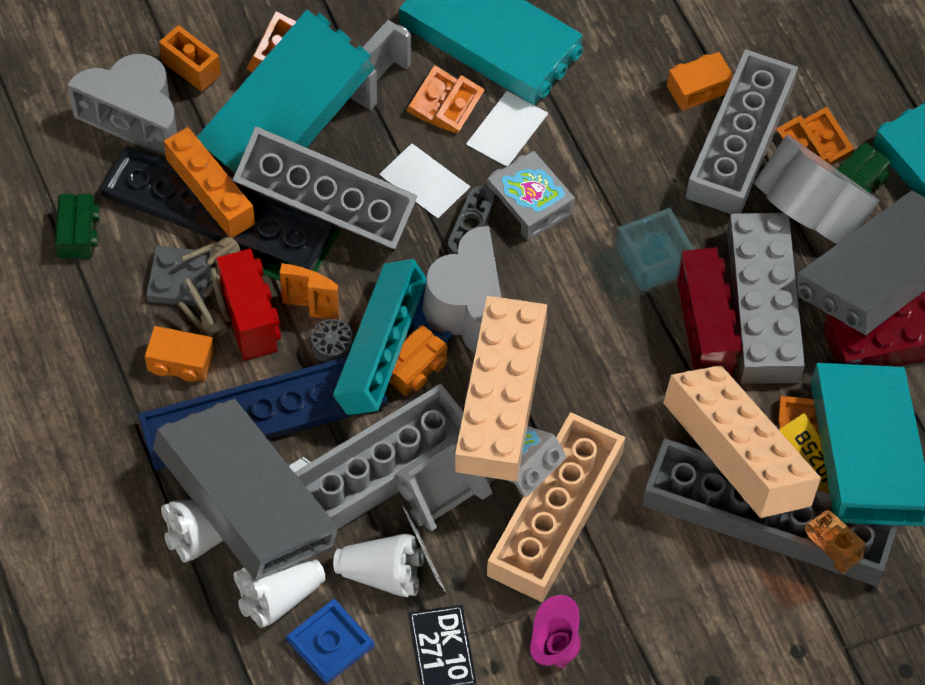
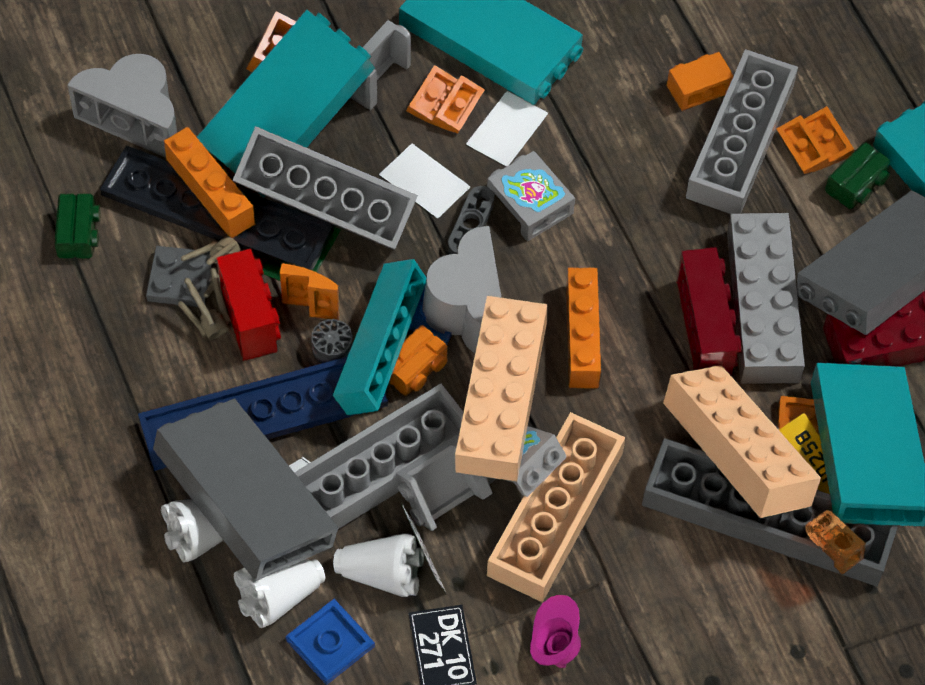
(179, 354): orange brick -> none
(190, 58): orange brick -> none
(583, 328): none -> orange brick
(652, 248): clear light blue brick -> none
(814, 191): light grey brick -> none

